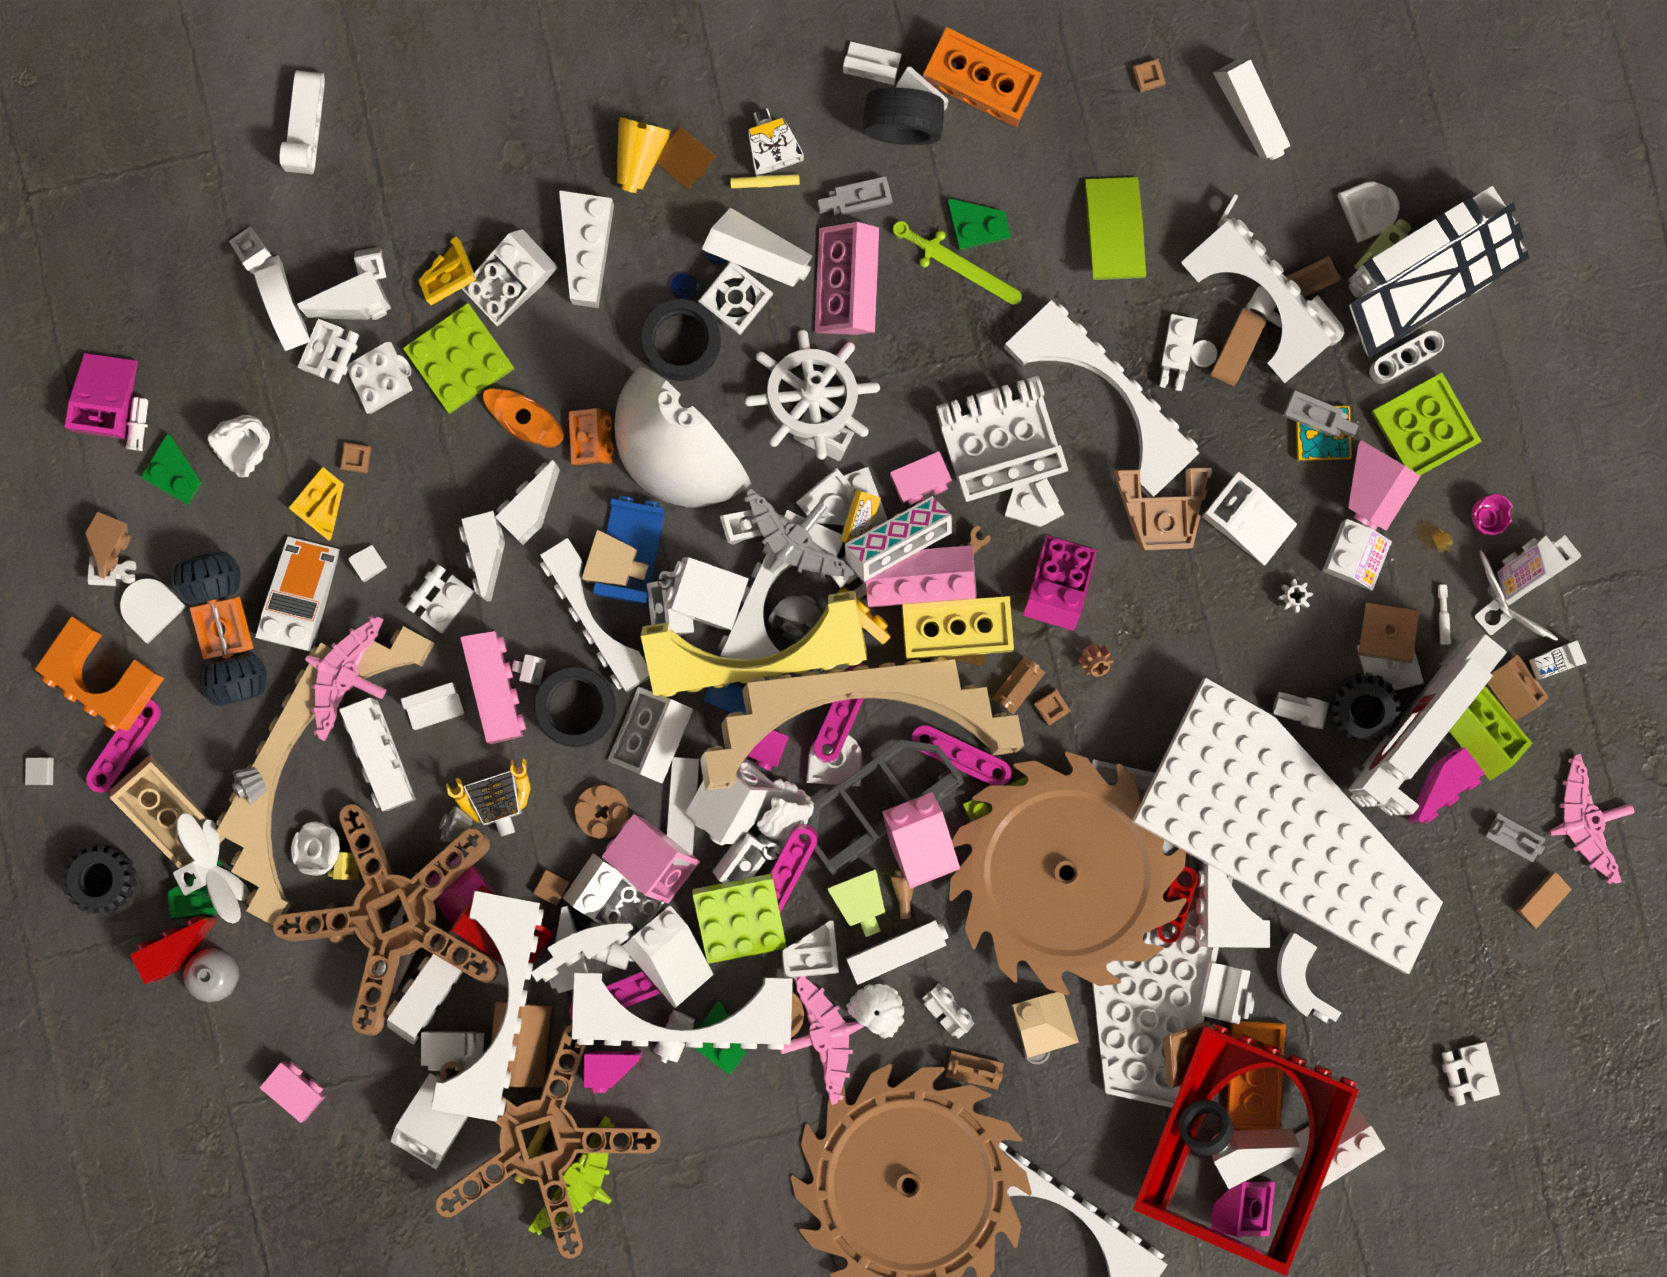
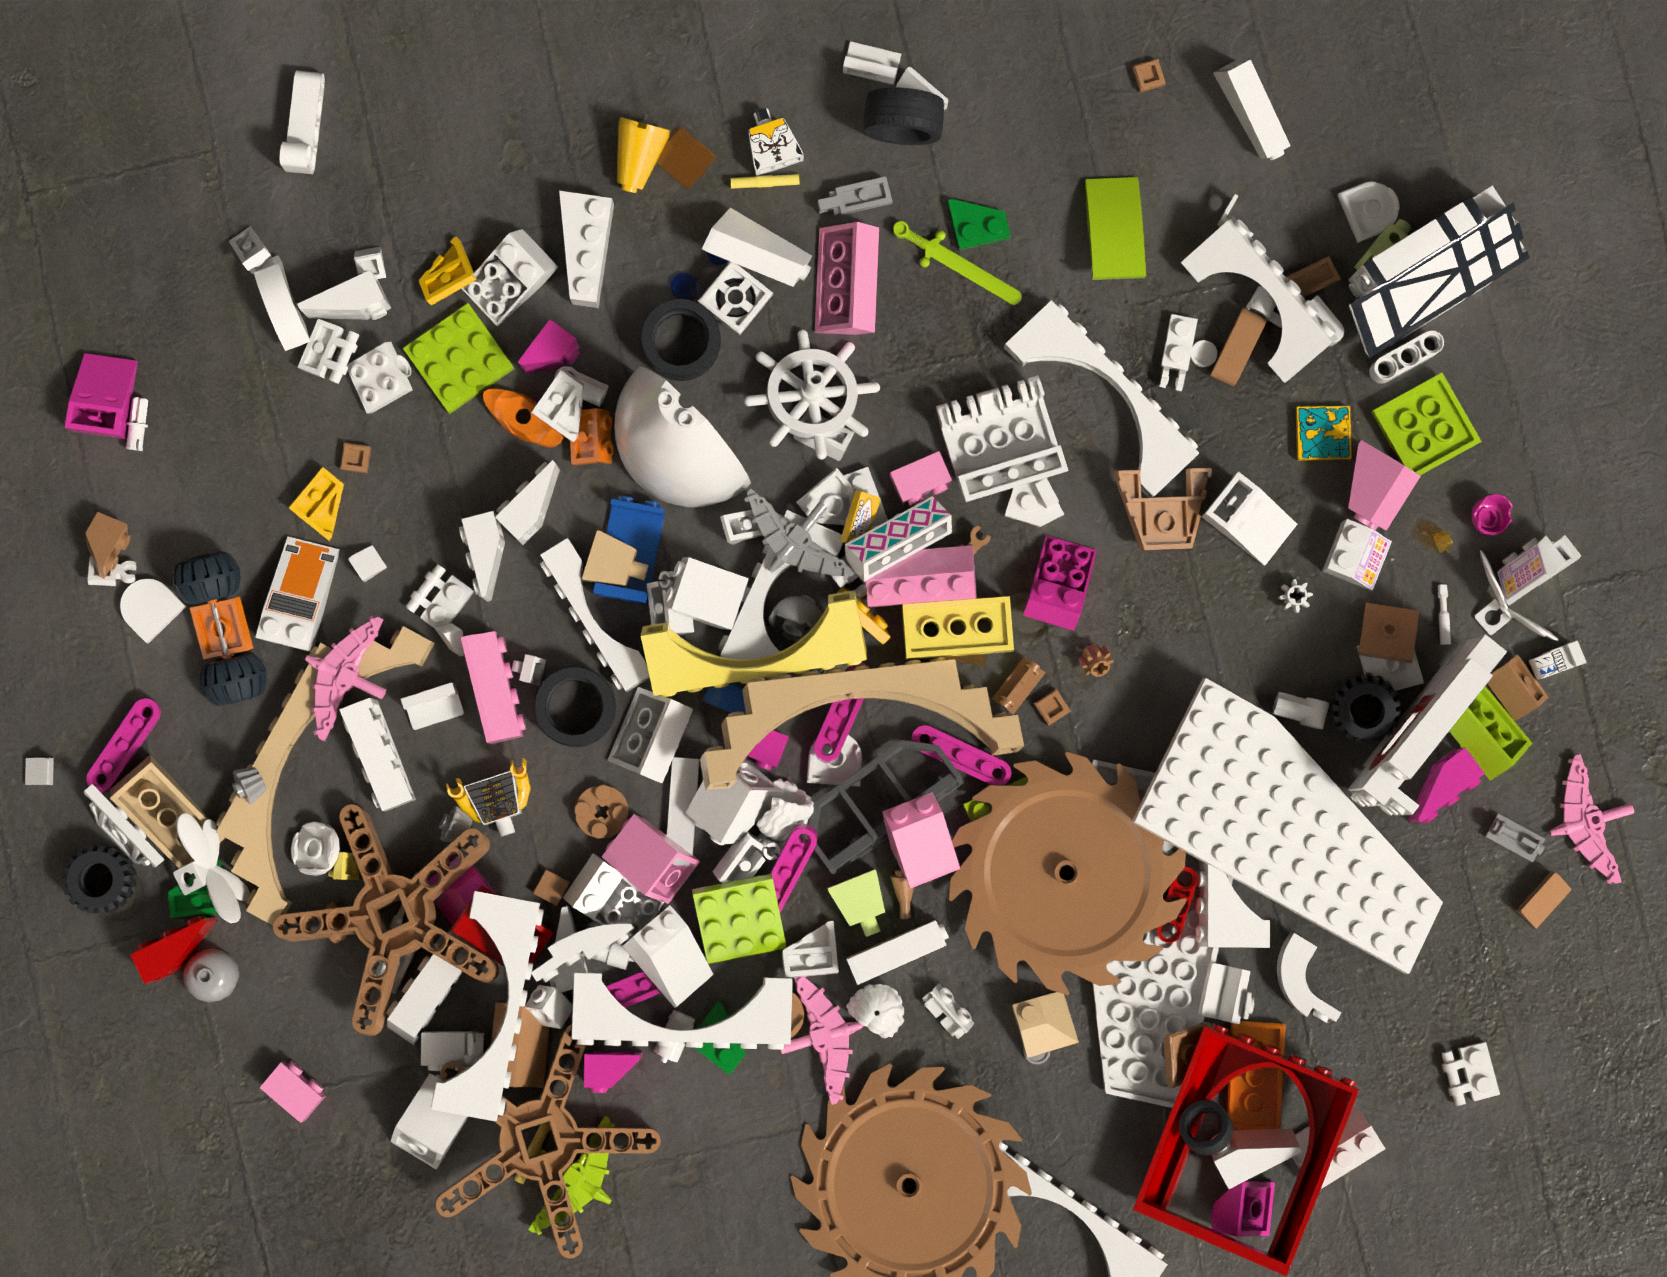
(64, 667): orange arch -> none
(114, 824): none -> white wing
(172, 472): green wing -> none
(240, 443): white hair -> none
(452, 637): none -> white slope
(549, 1006): none -> white brick
(550, 350): none -> dark pink slope
(562, 404): none -> white wing
(593, 390): none -> white piece
(974, 1070): medium nougat hinge -> none
(981, 60): orange brick -> none
(1318, 415): light grey hinge -> none

